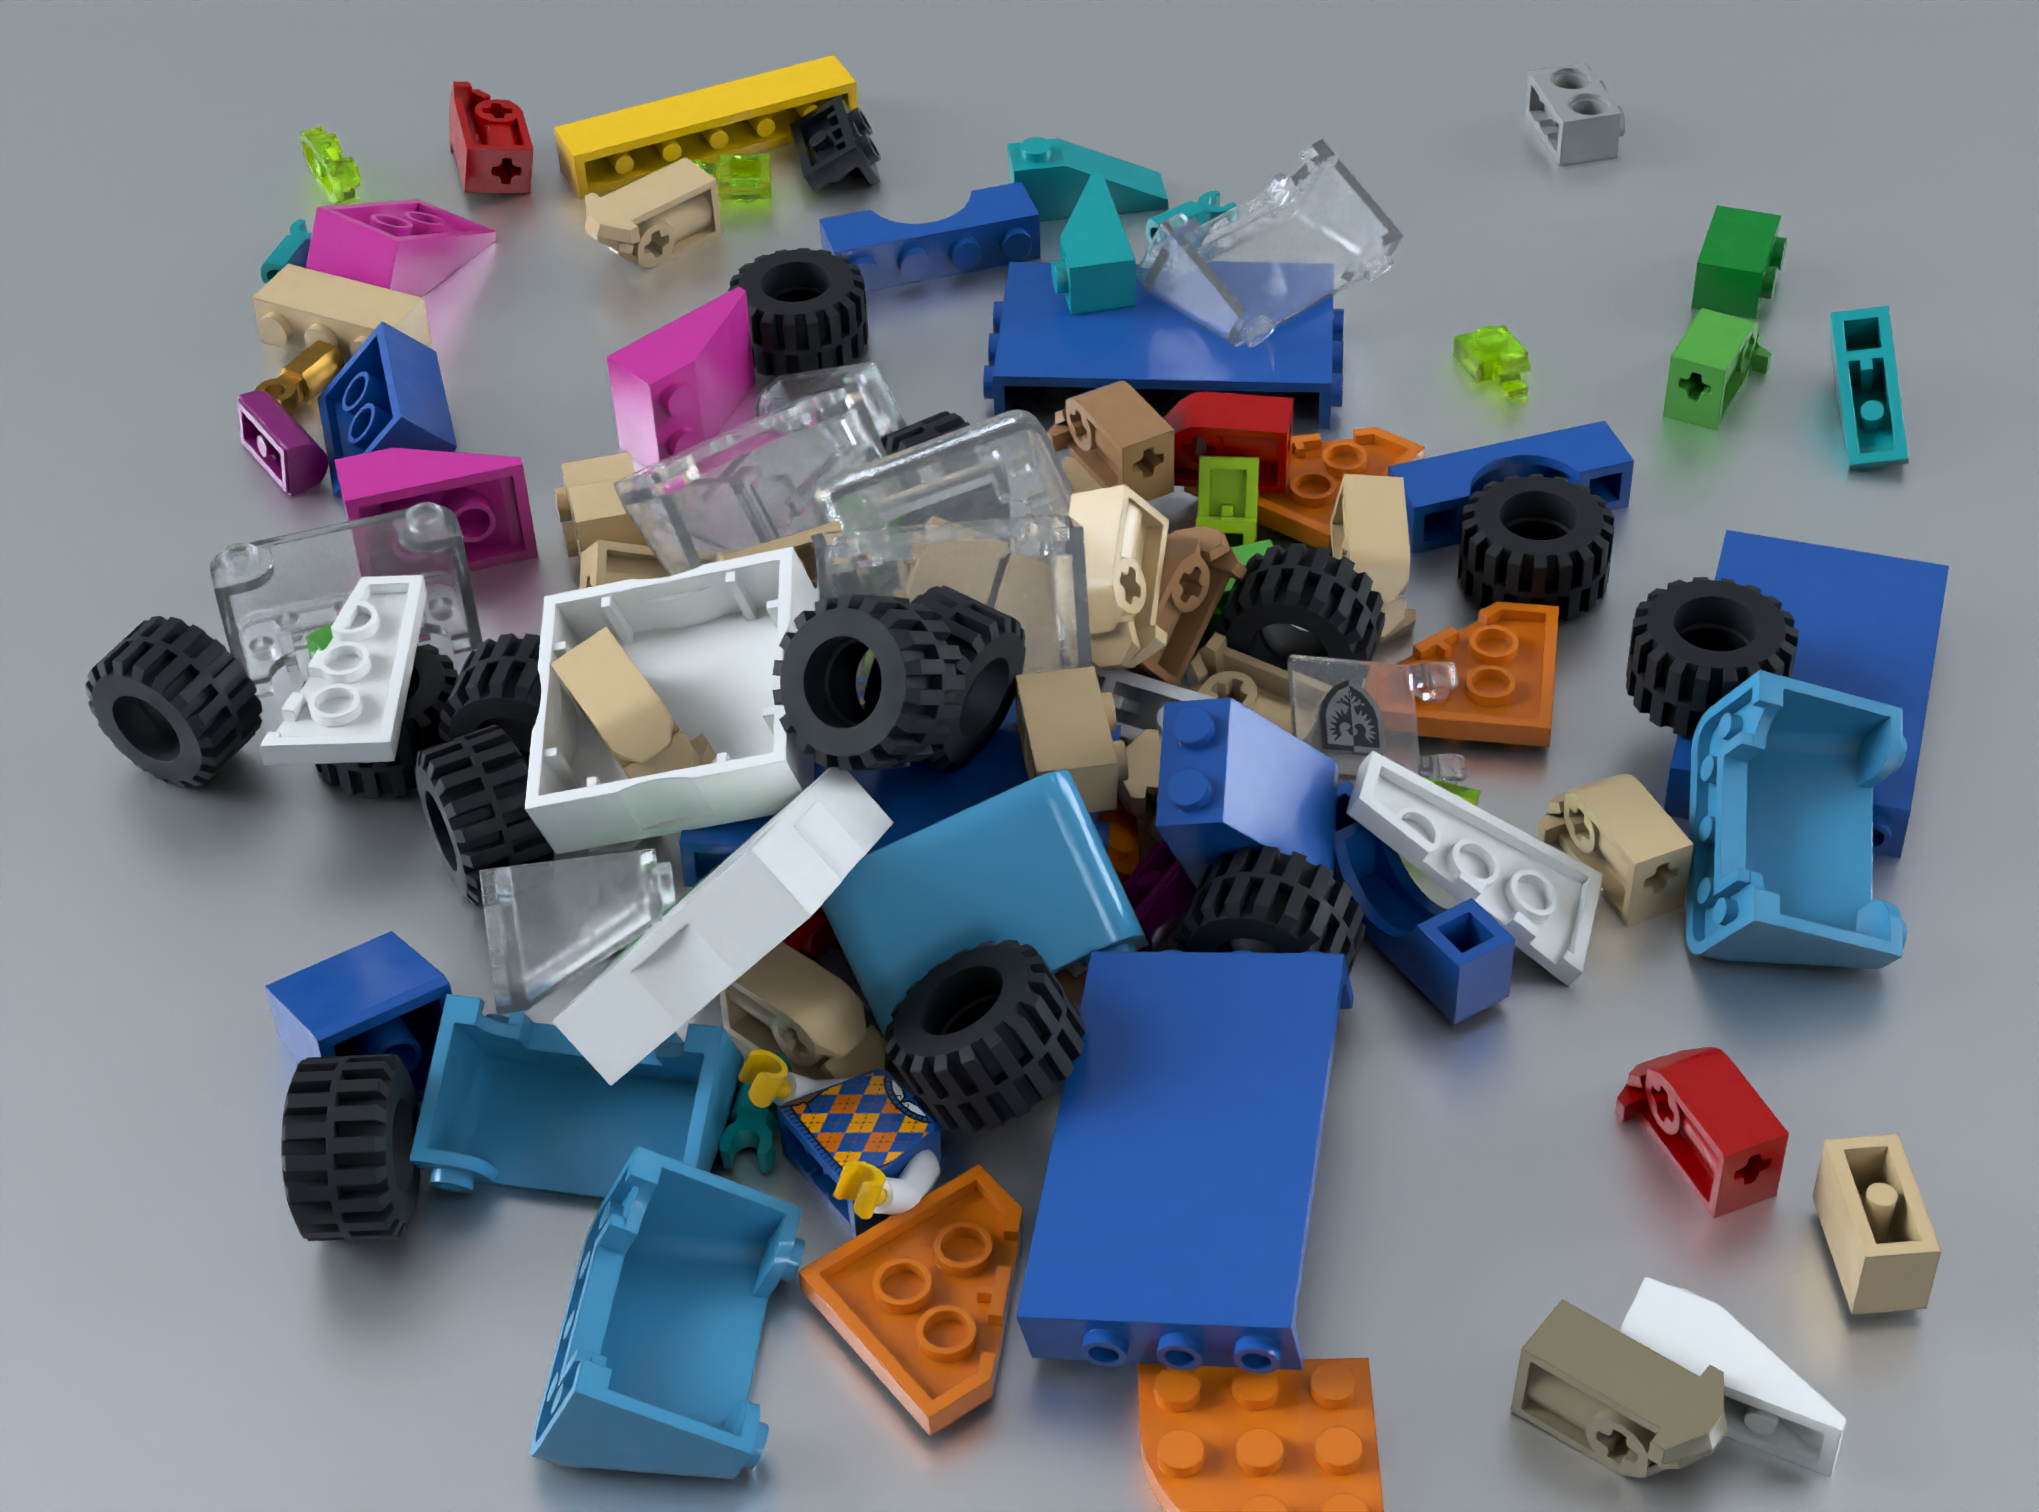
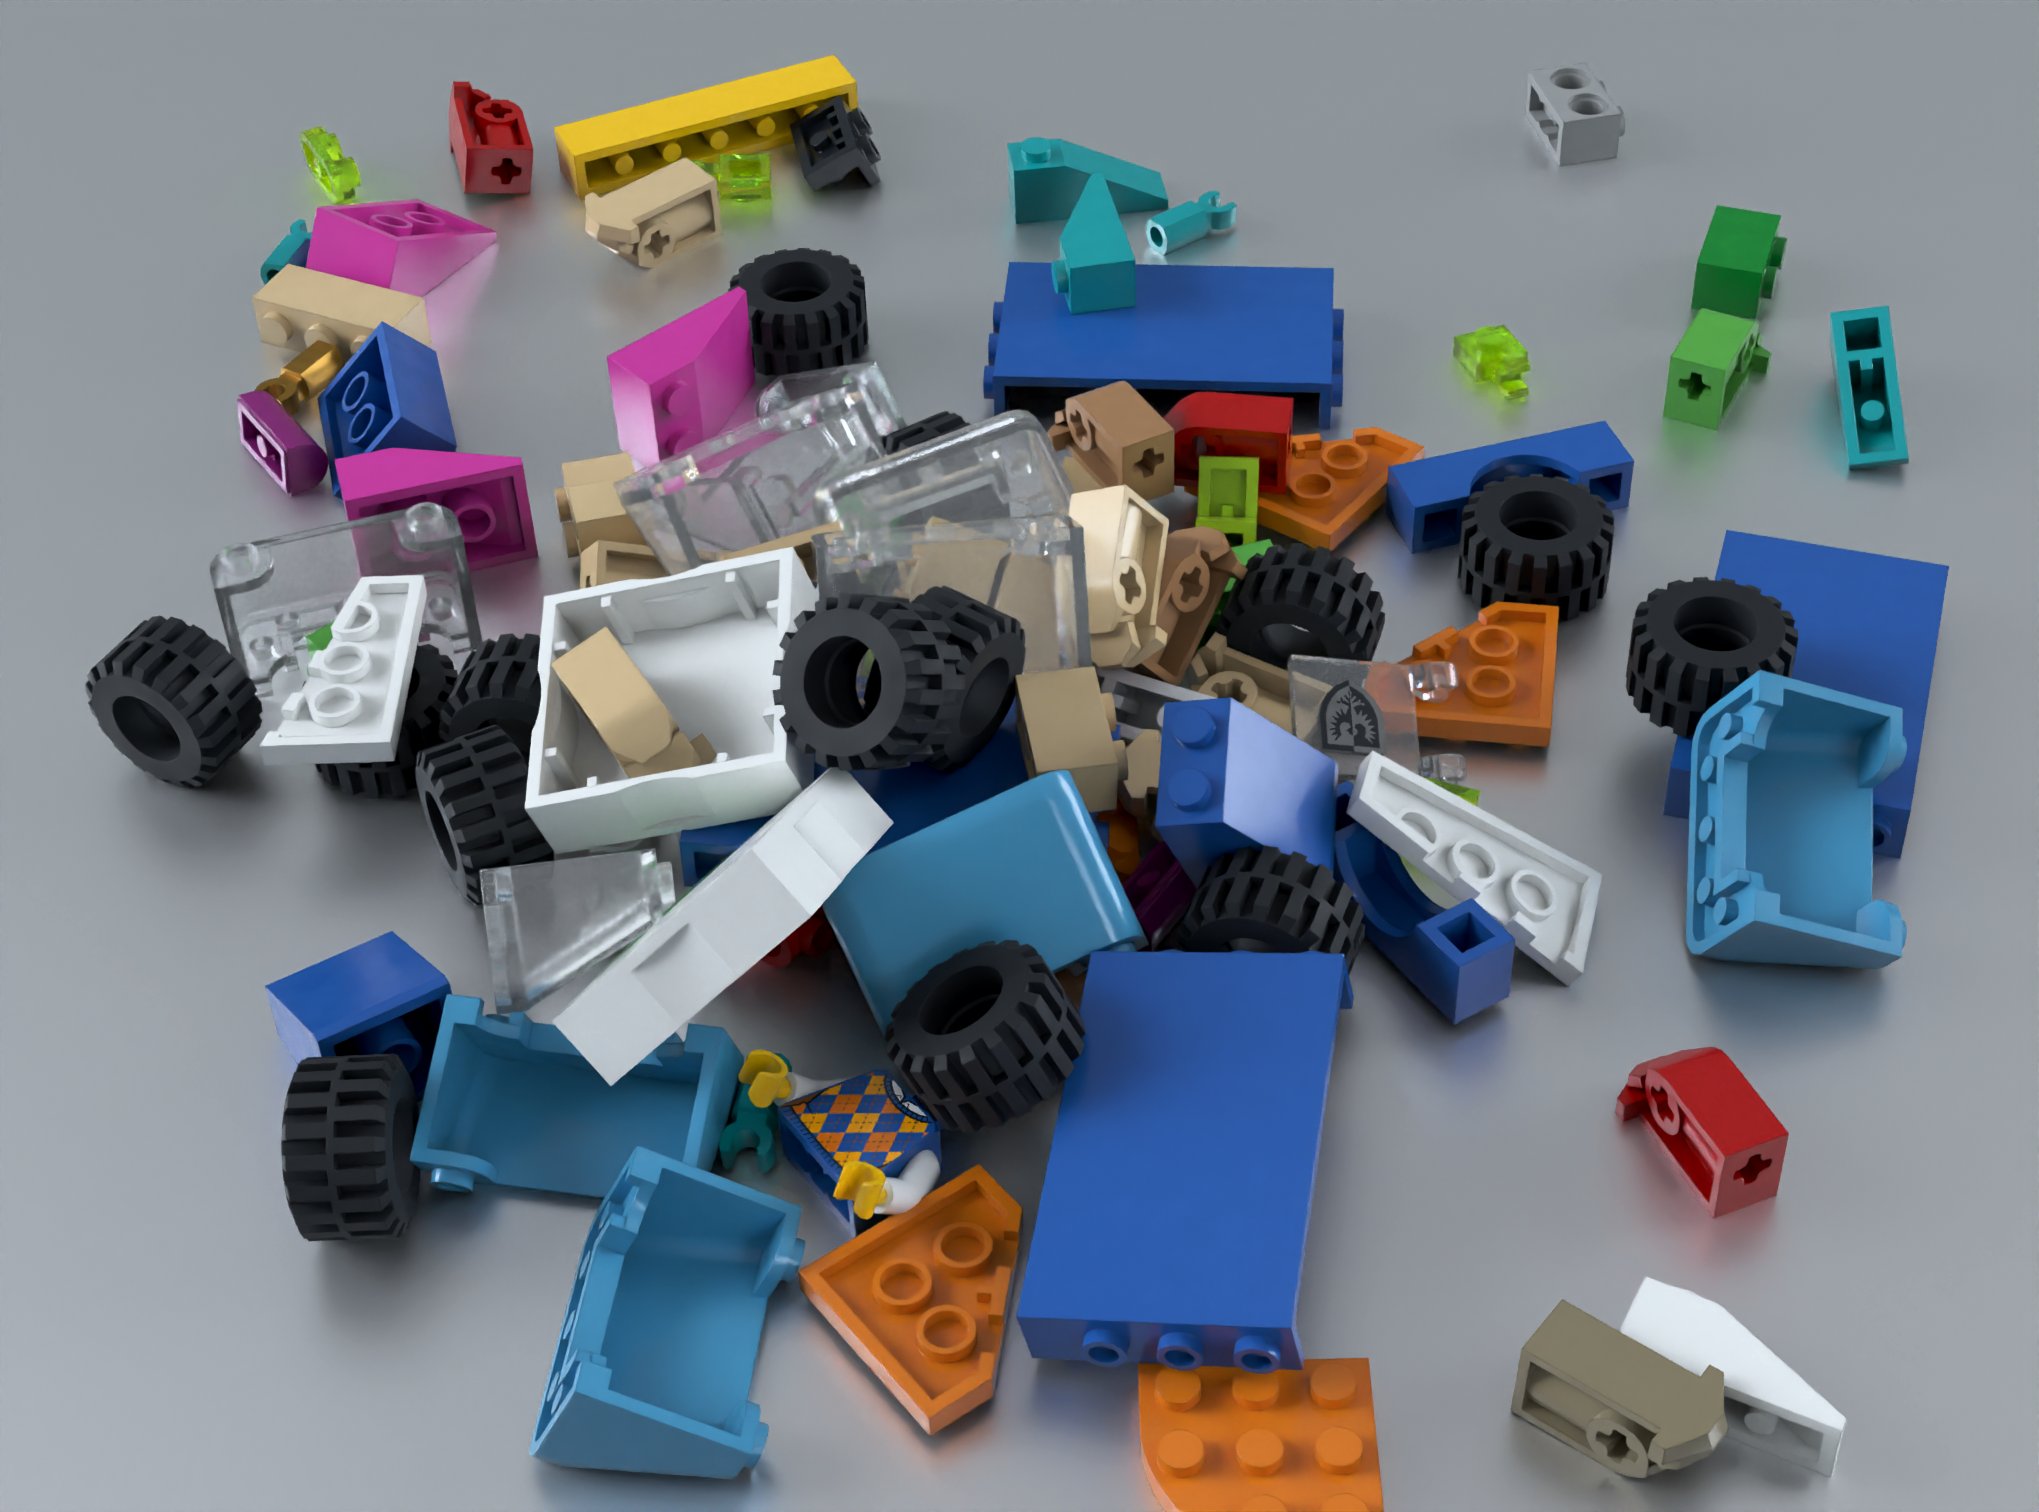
(804, 1014): tan piece -> none
(988, 233): blue arch -> none
(1272, 252): clear windscreen -> none
(1373, 533): tan piece -> none
(1628, 839): tan piece -> none
(1876, 1224): tan brick -> none

